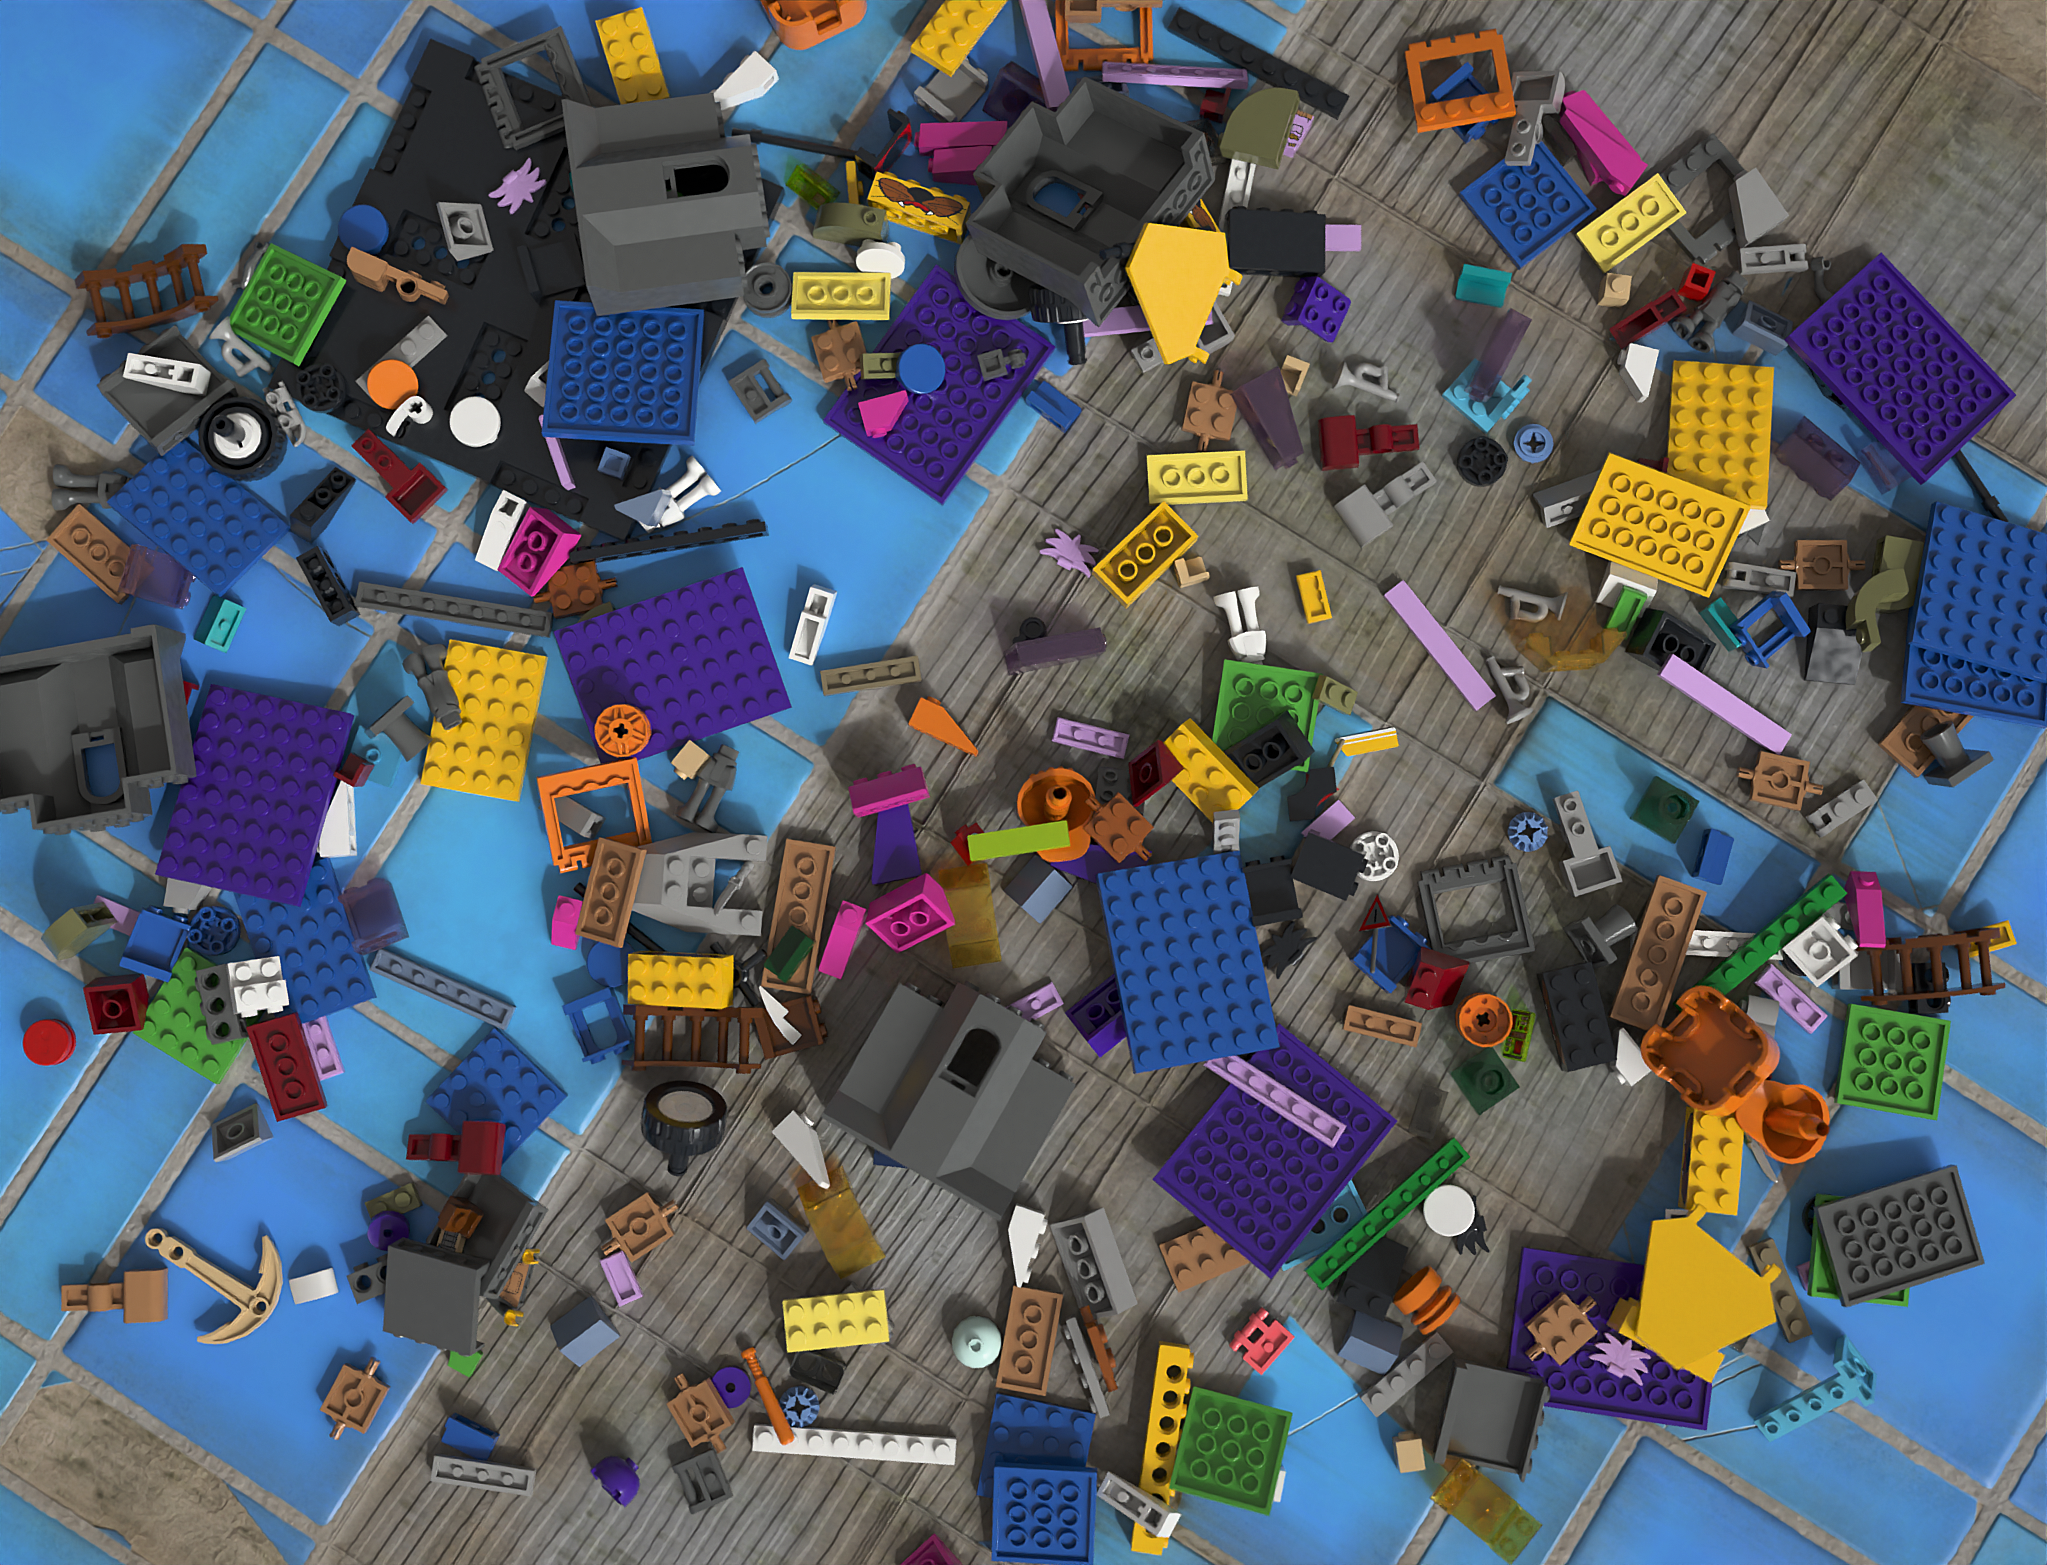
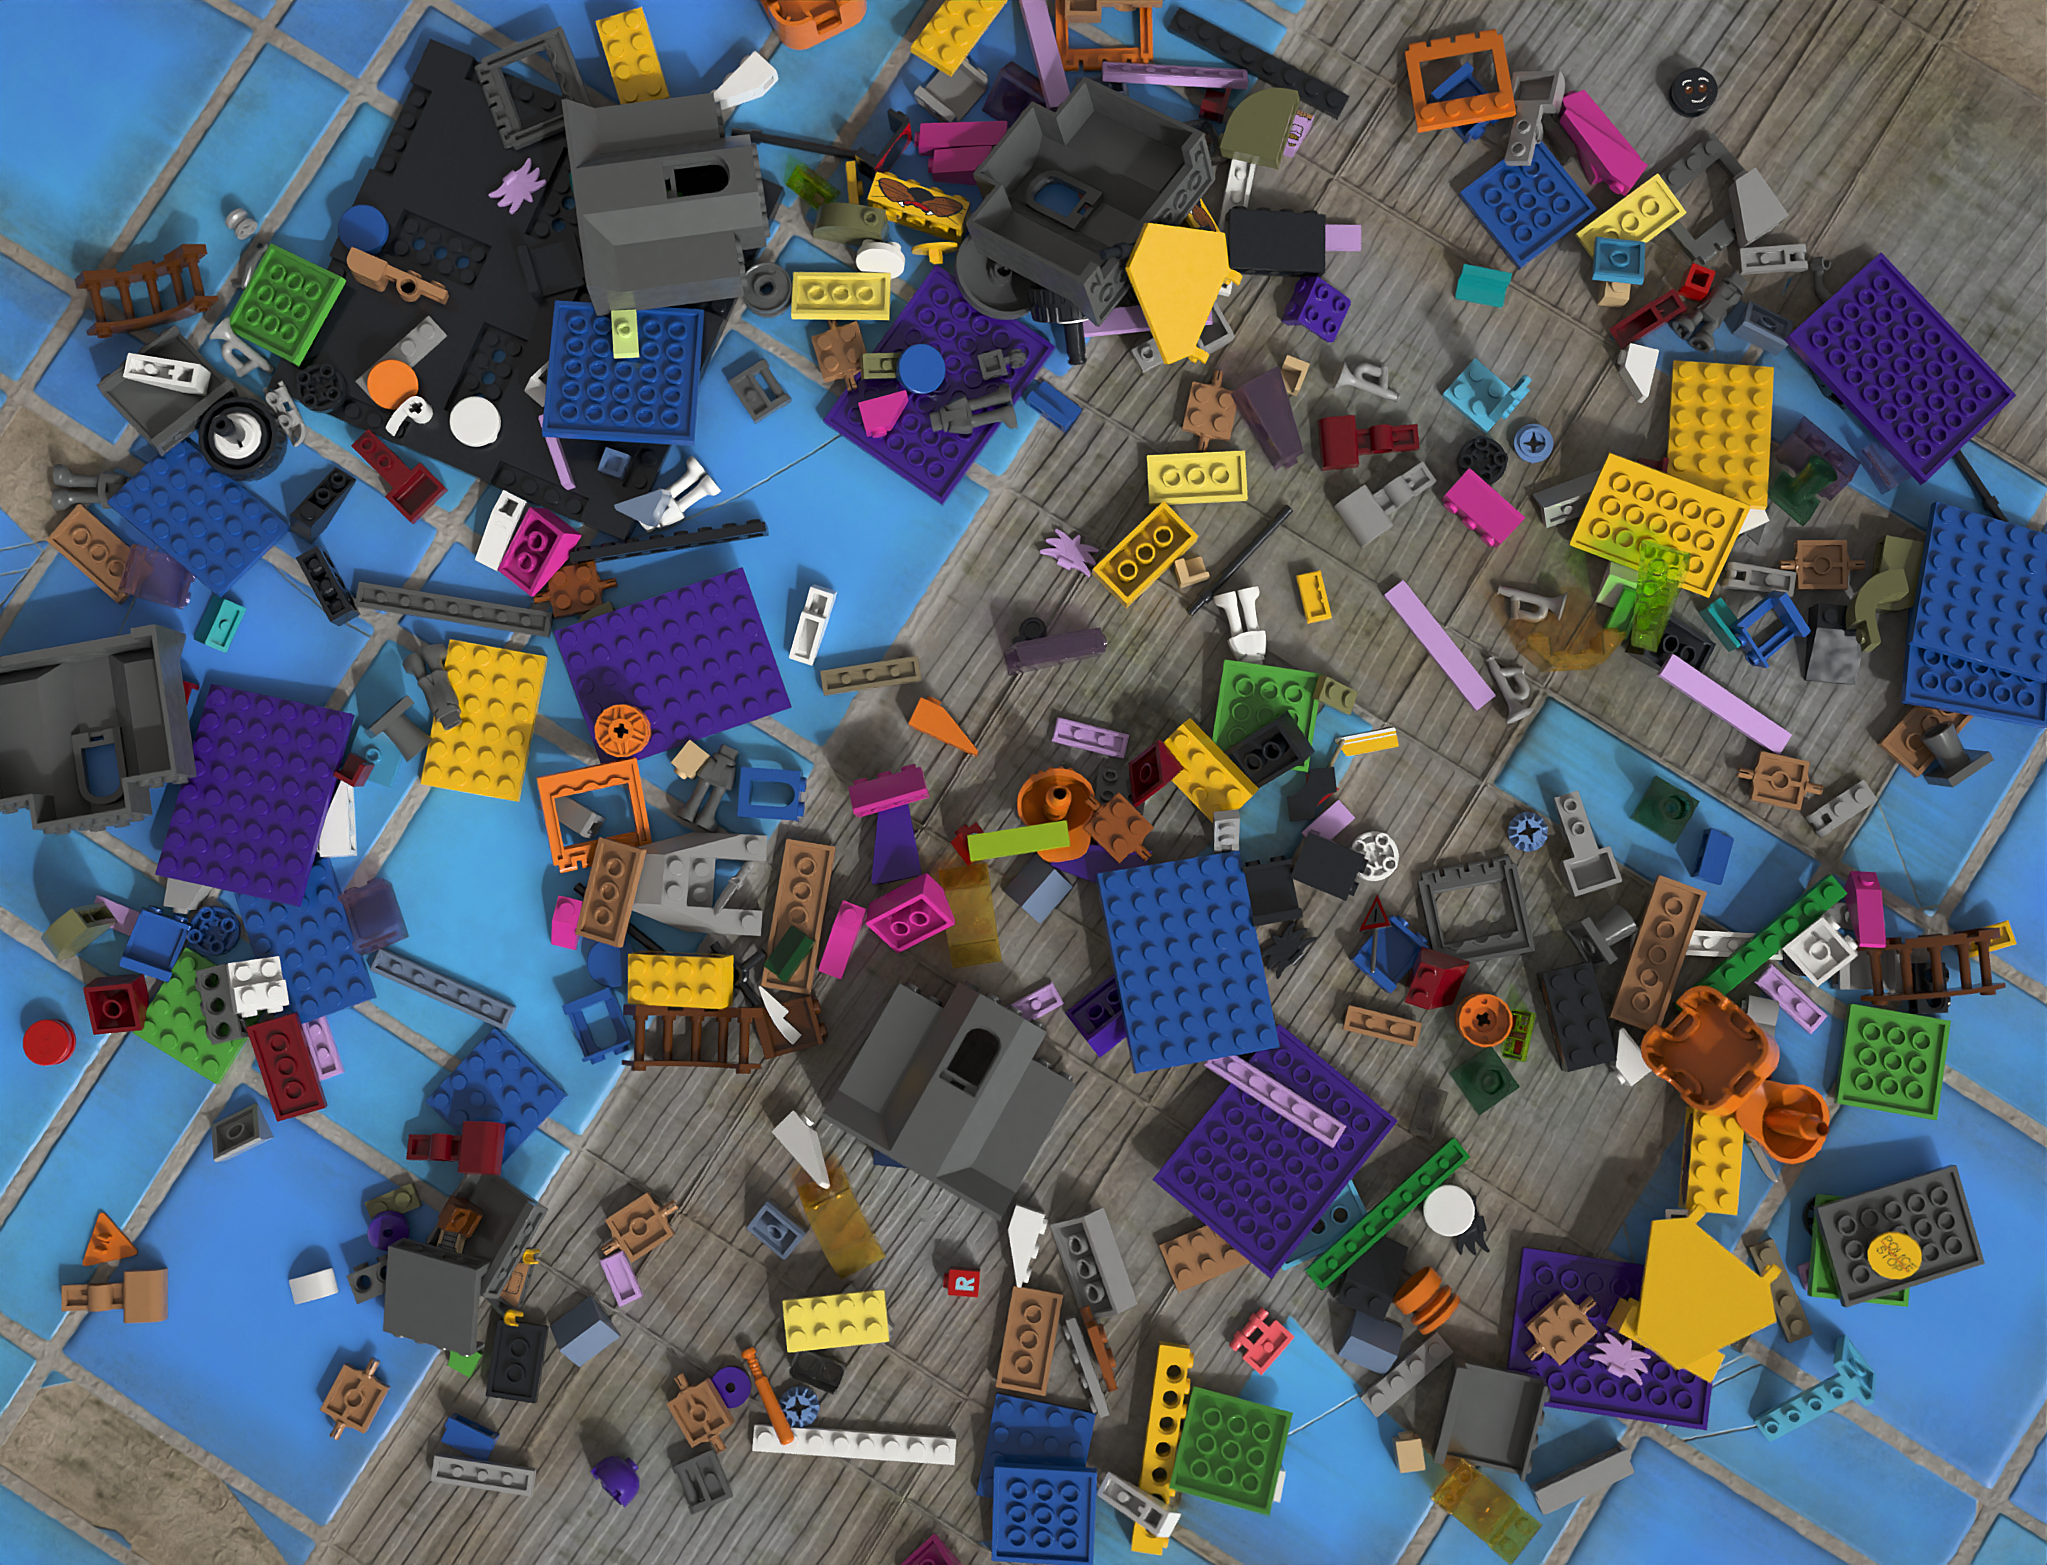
(107, 1243): none -> orange piece
(228, 1285): tan piece -> none
(240, 223): none -> light grey wheel
(464, 229): light grey slope -> none
(517, 1361): none -> black plate
(625, 333): none -> yellowish green plate
(683, 1121): black wheel -> none
(791, 812): none -> blue panel
(935, 250): none -> yellow piece
(958, 418): none -> dark grey piece
(962, 1281): none -> red brick
(976, 1341): light aqua cylinder -> none
(1207, 594): none -> black bar
(1482, 509): none -> dark pink slope
(1497, 355): clear purple slope -> none
(1582, 1479): none -> light grey panel
(1618, 260): none -> dark azure plate
(1658, 587): none -> clear neon green wedge
(1693, 92): none -> black head
(1798, 494): none -> clear green plant
(1894, 1255): none -> yellow piece

